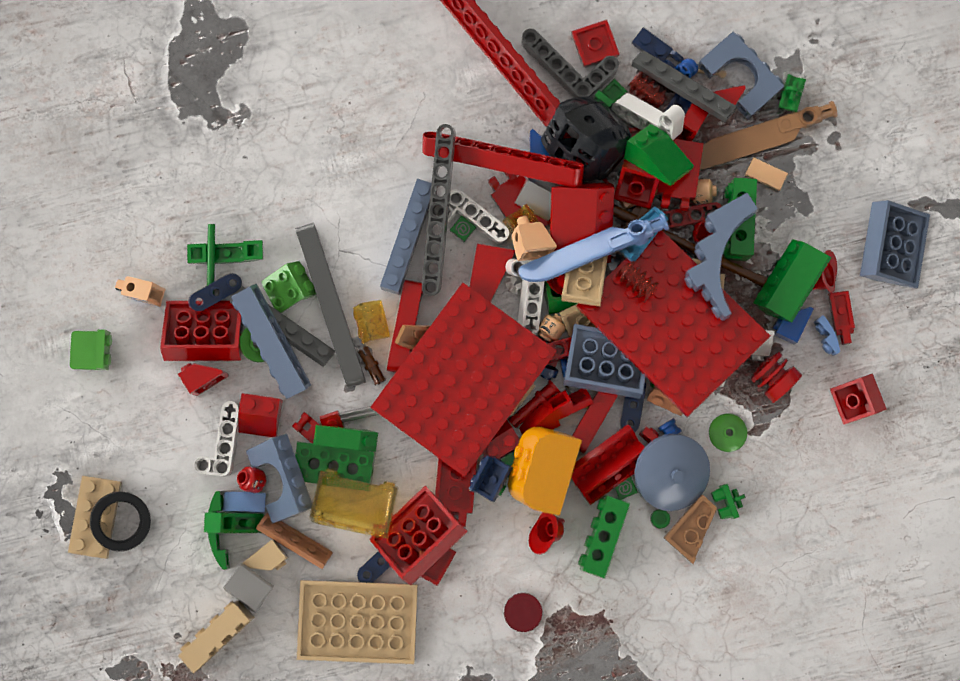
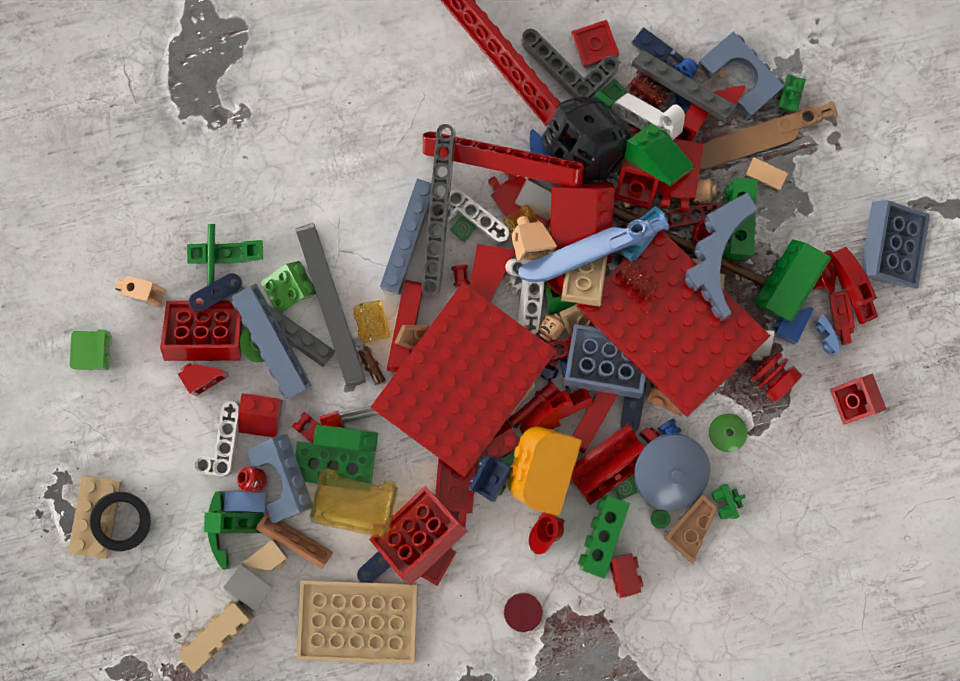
(460, 275): none -> red bush
(625, 575): none -> red slope
(857, 284): none -> red slope

